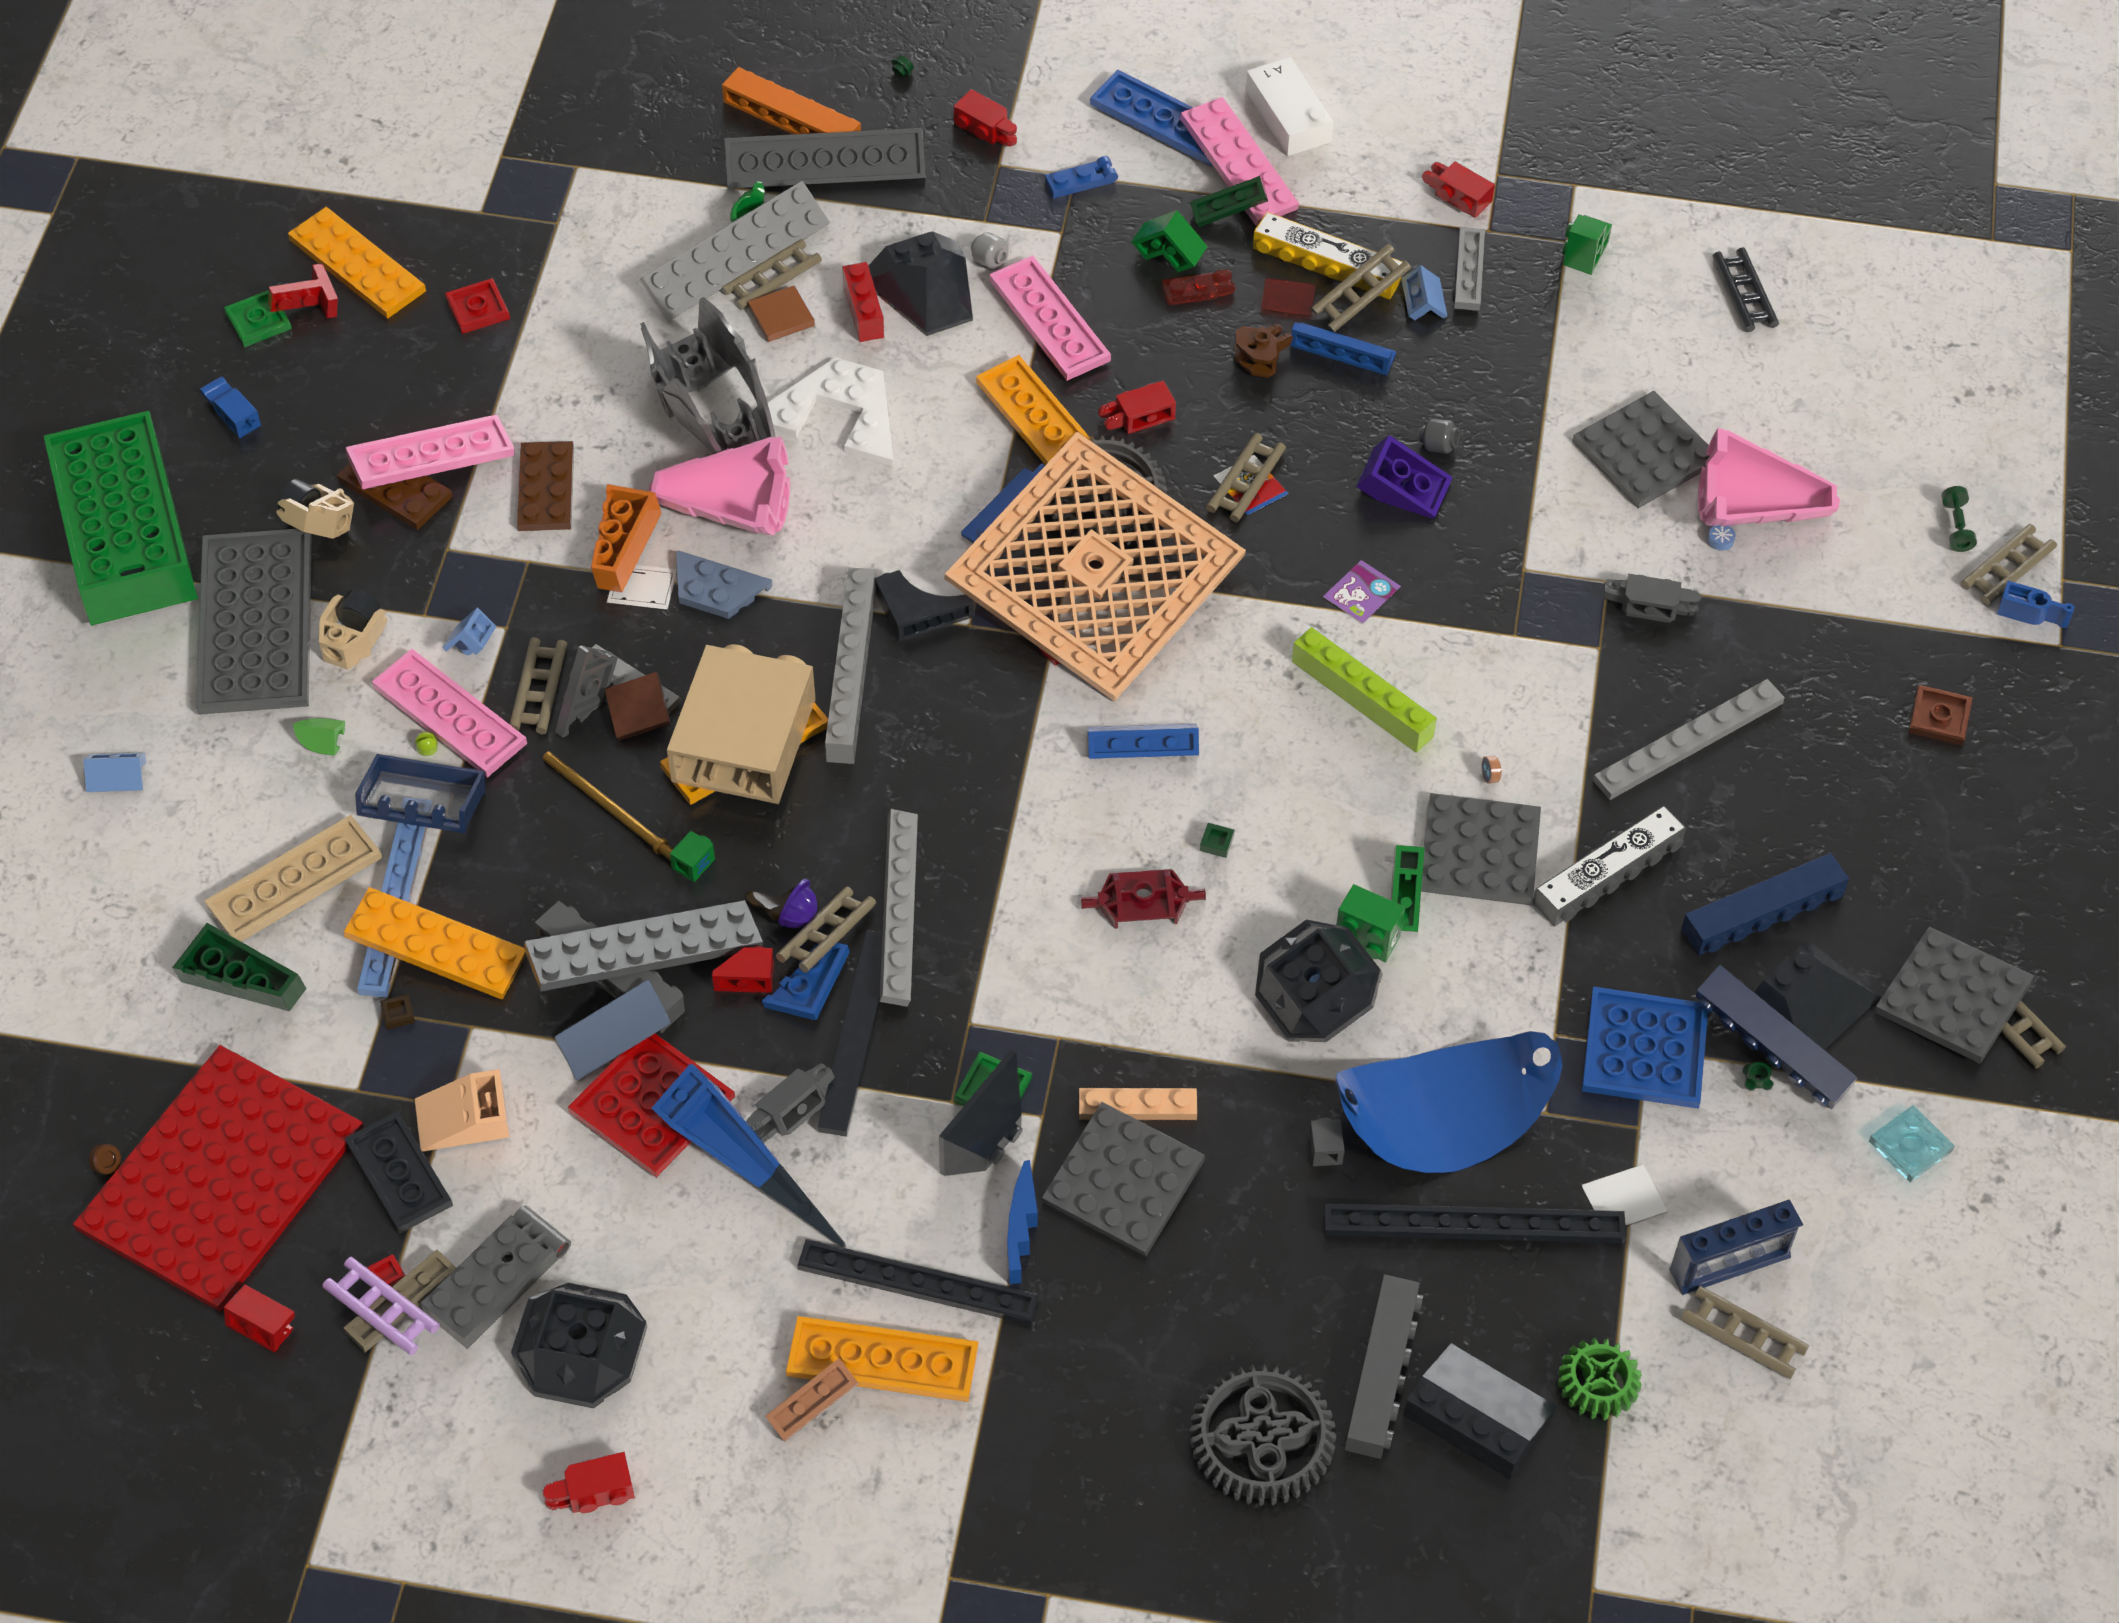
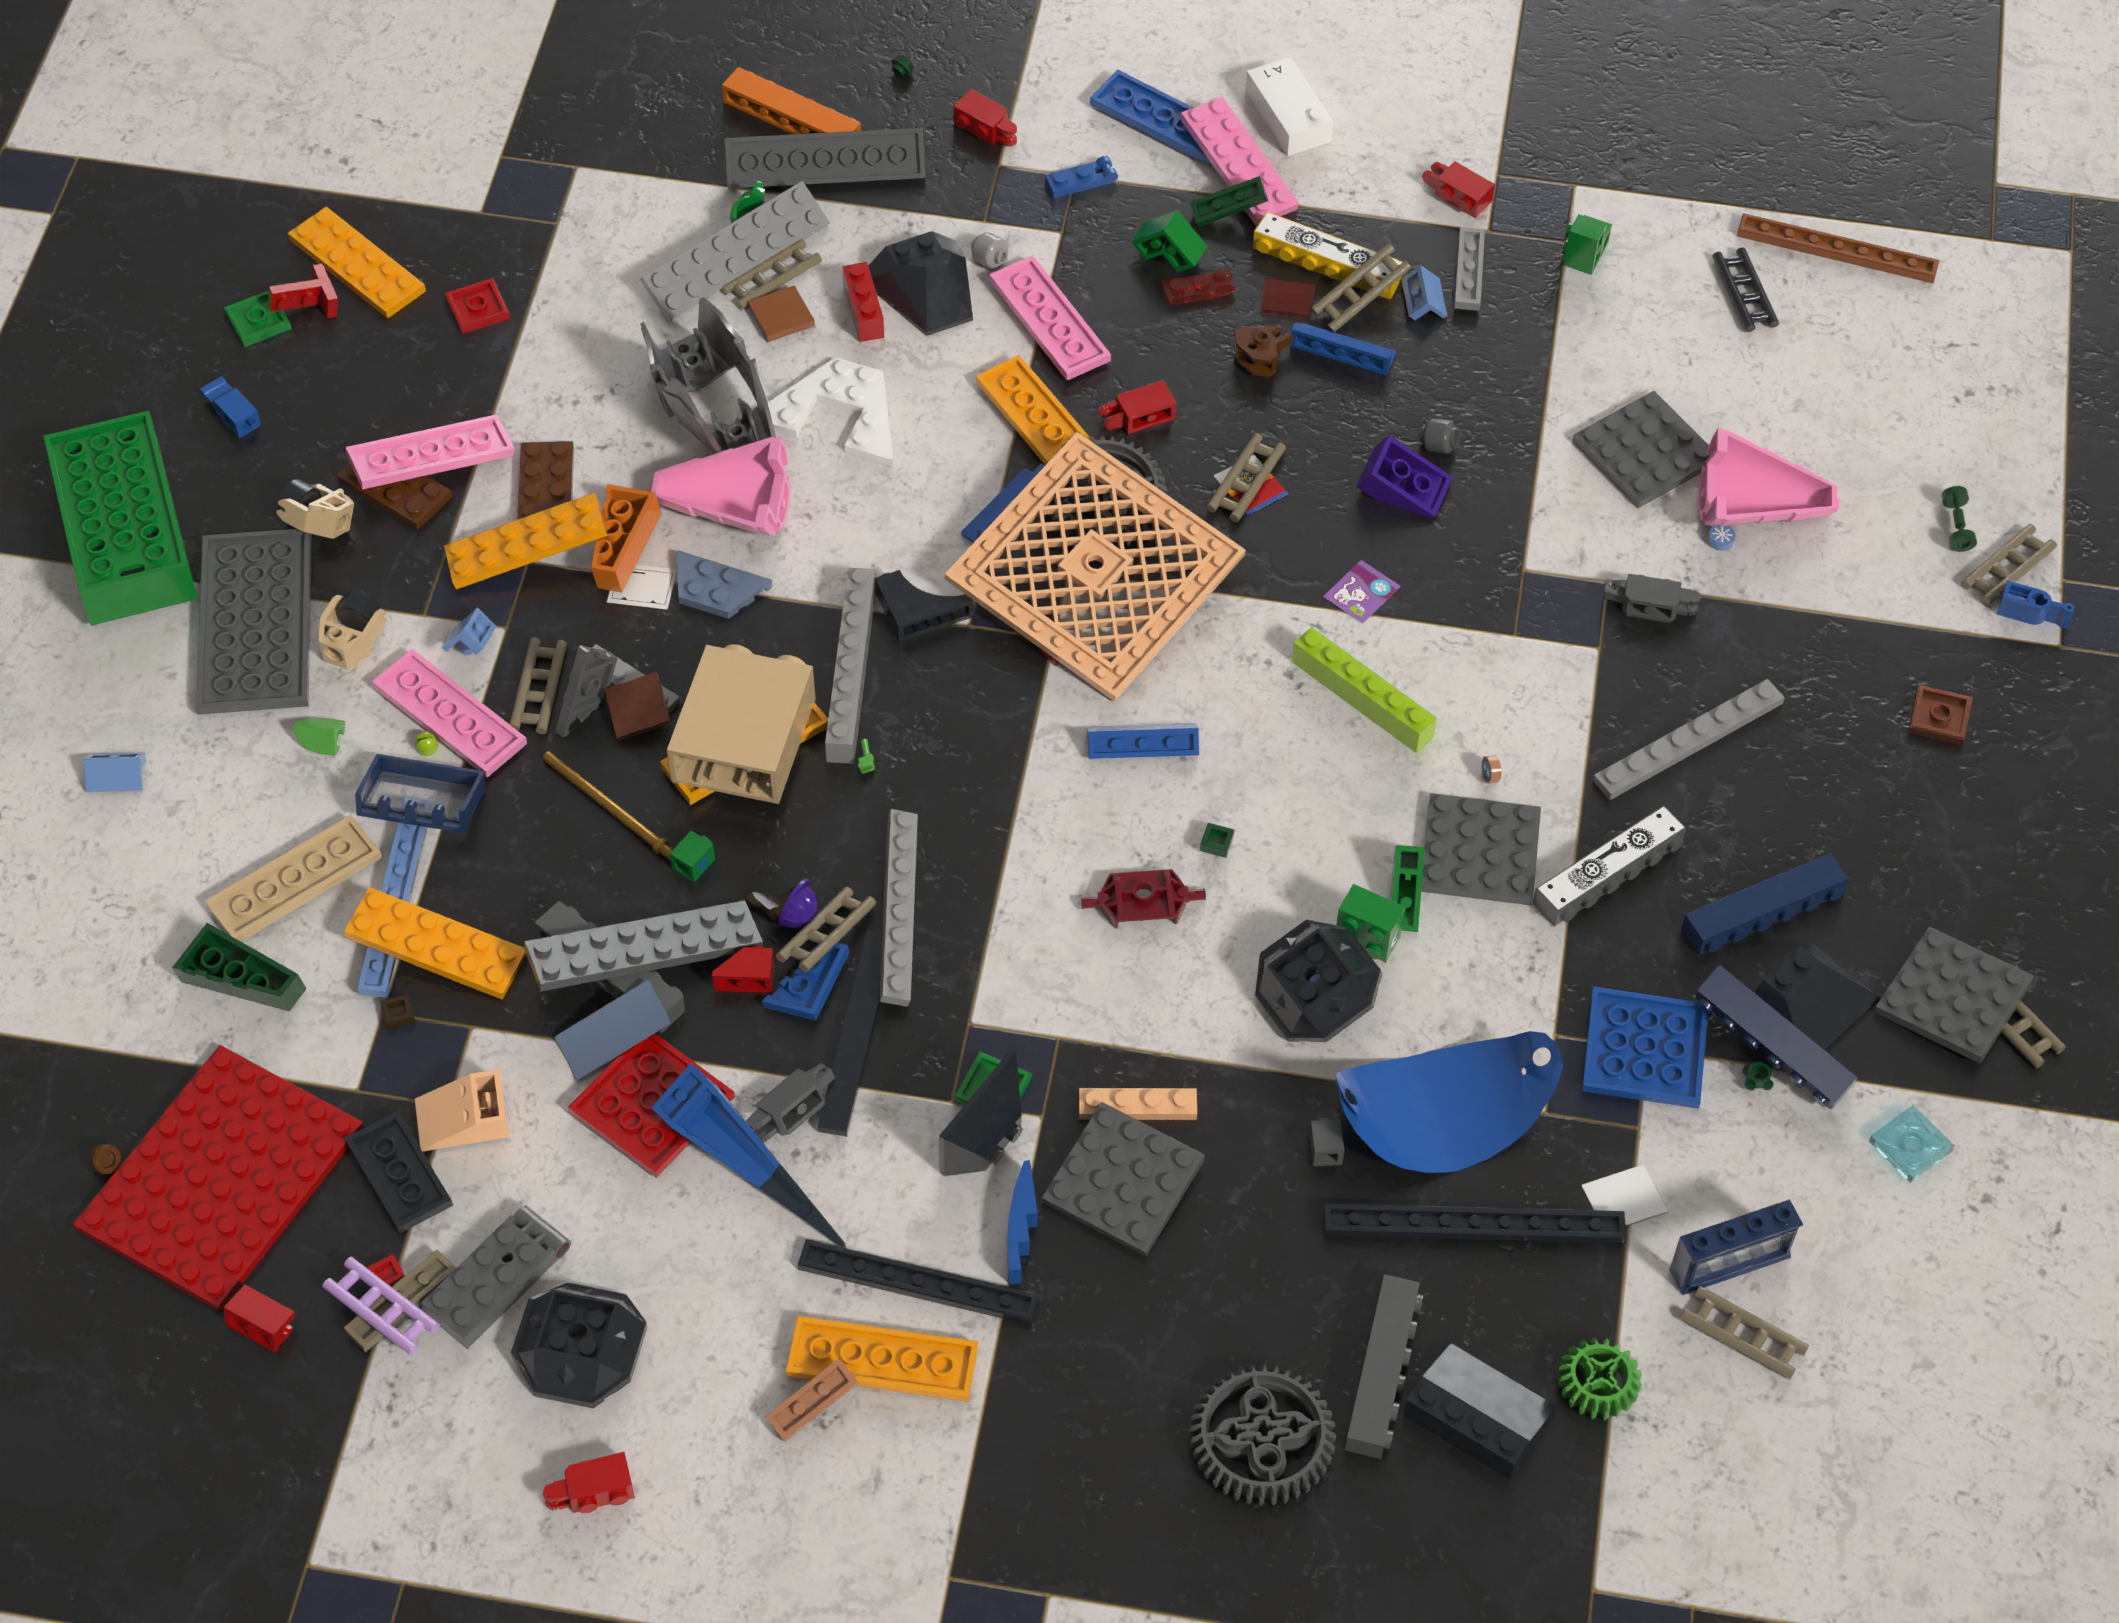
(525, 540): none -> light orange plate
(866, 762): none -> bright green hand
(1838, 248): none -> dark orange tile

